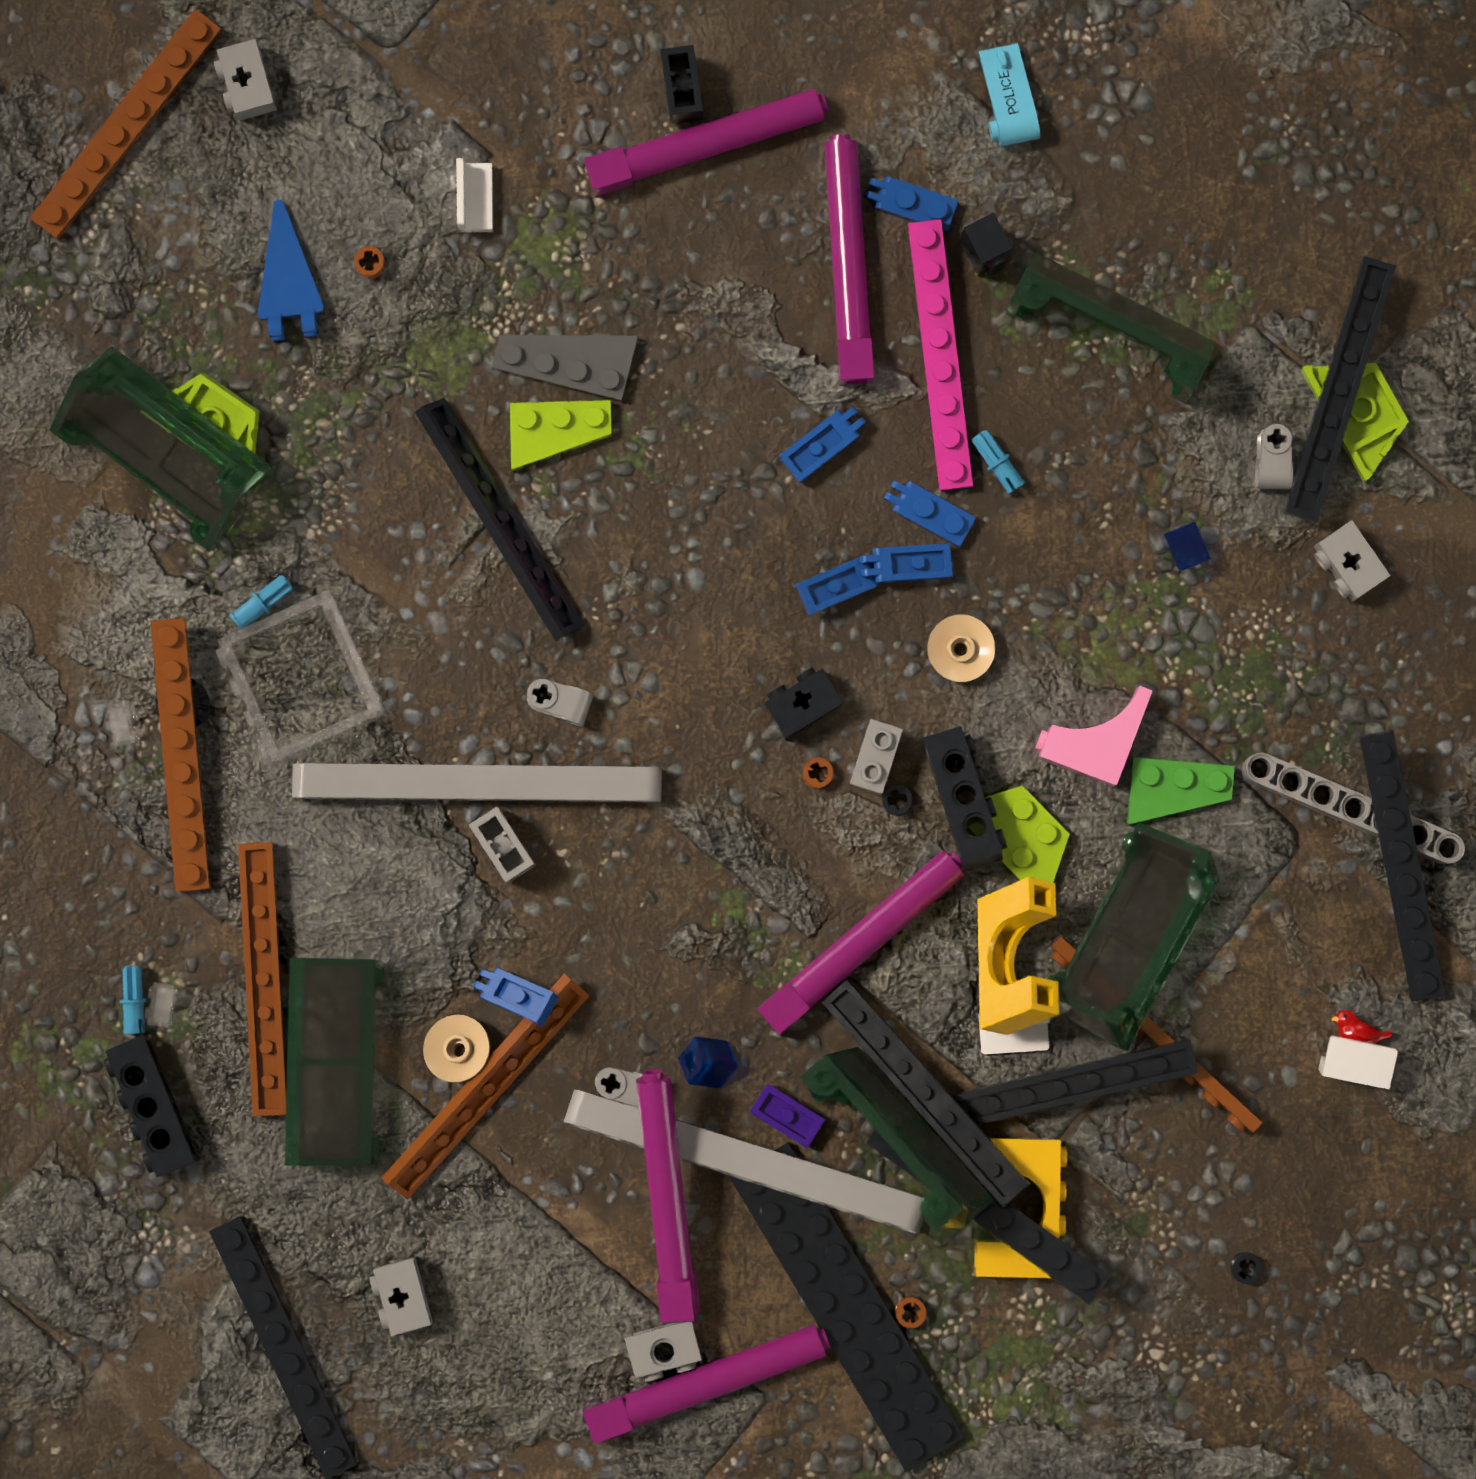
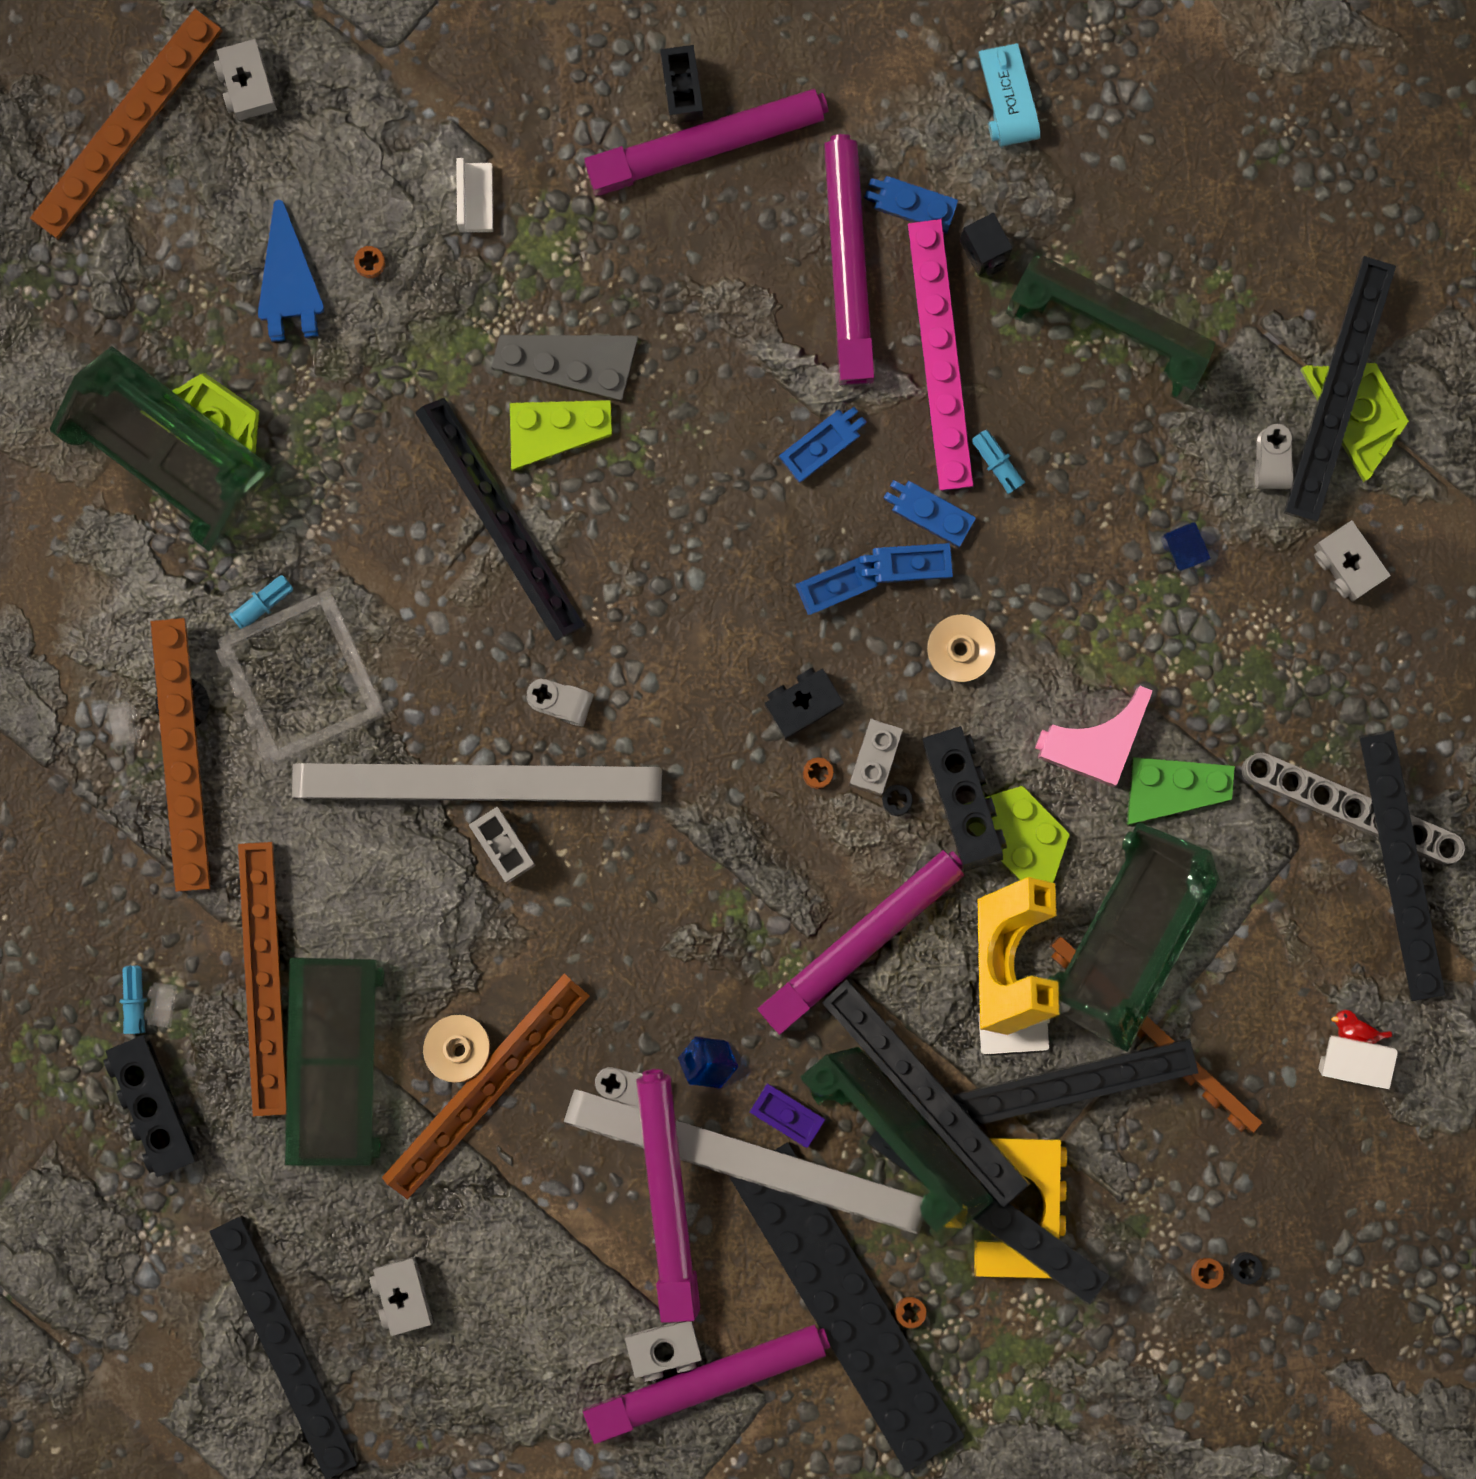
(516, 995): hinge -> none
(1203, 1263): none -> dark orange bush

